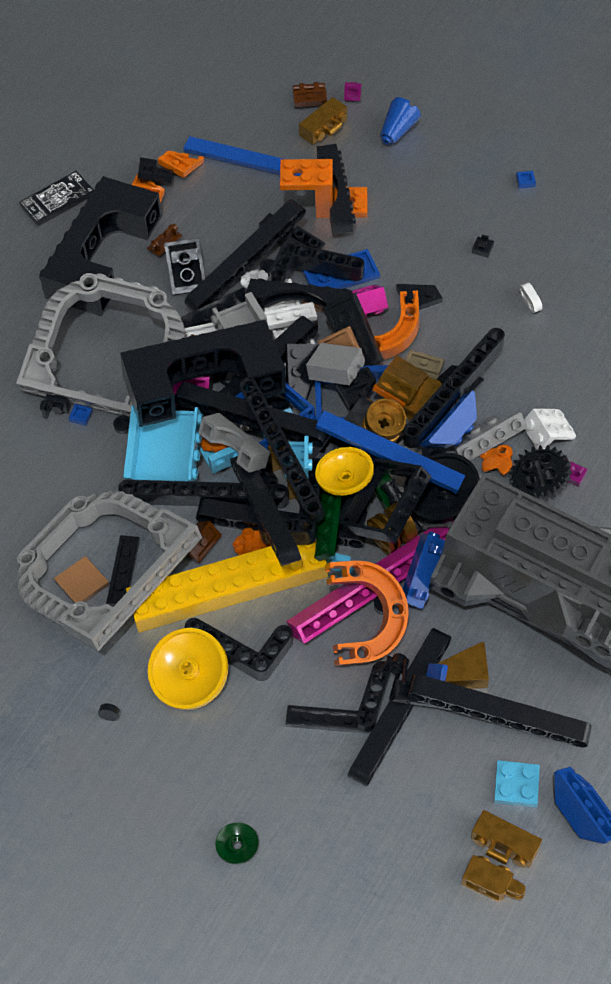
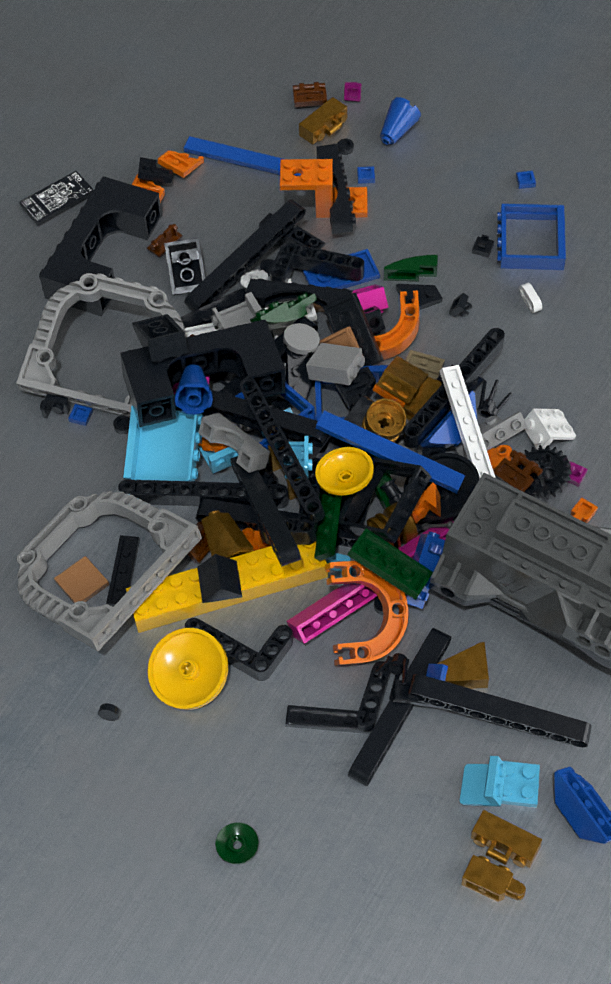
(161, 338): none -> black slope
(193, 391): none -> blue cone
(219, 579): none -> black slope
(225, 536): none -> pearl gold slope
(285, 311): none -> dark green slope
(301, 338): none -> light grey tile
(346, 146): none -> black tile
(365, 175): none -> blue tile
(374, 312): none -> black brick
(390, 563): none -> dark green plate
(411, 268): none -> dark green slope
(428, 501): none -> orange slope
(460, 306): none -> black tile
(466, 419): none -> white plate
(483, 783): none -> medium azure bracket
(488, 407): none -> black plant
(514, 476): none -> reddish brown plate
(532, 212): none -> blue window
(584, 510): none -> orange plate

